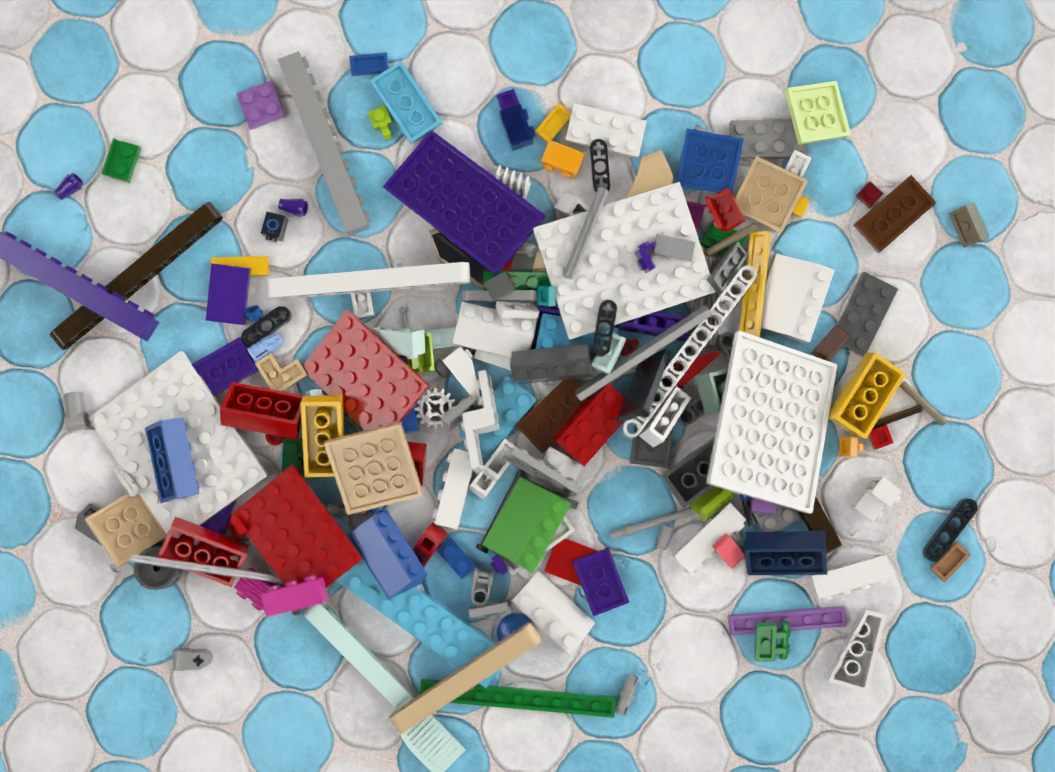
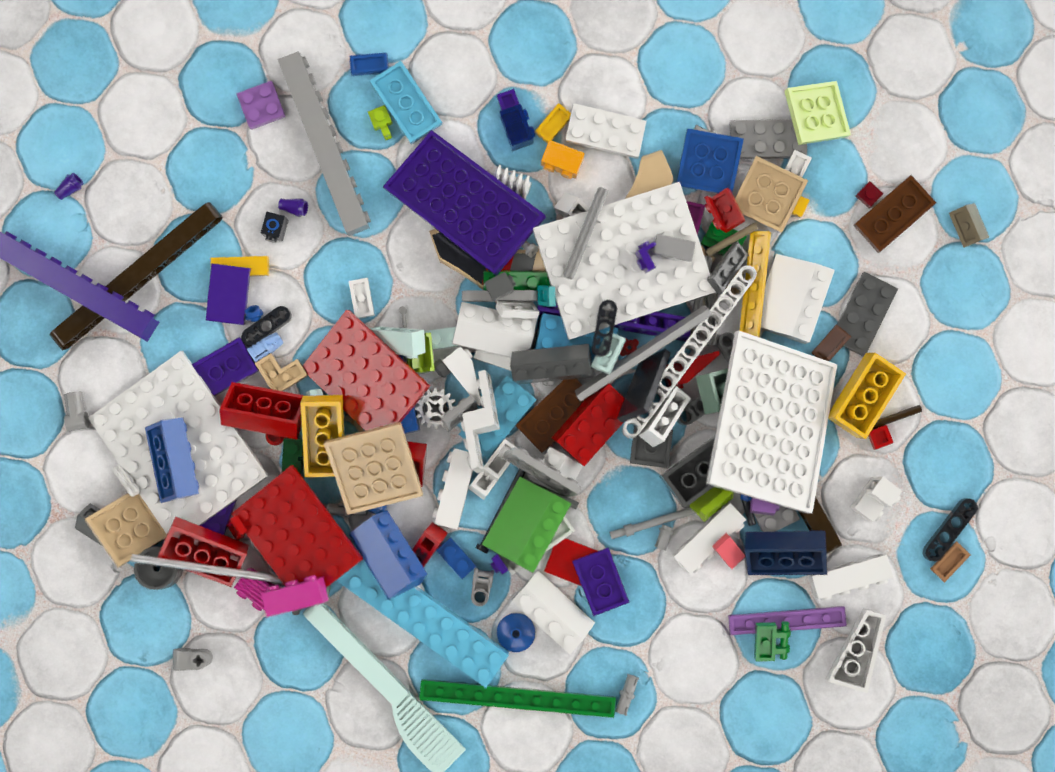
(121, 160): green plate -> none
(368, 281): white beam -> none
(465, 678): tan beam -> none
(482, 611): light grey plate -> none
(604, 151): black beam -> none
(848, 447): light orange tile -> none
(923, 403): dark tan bar -> none

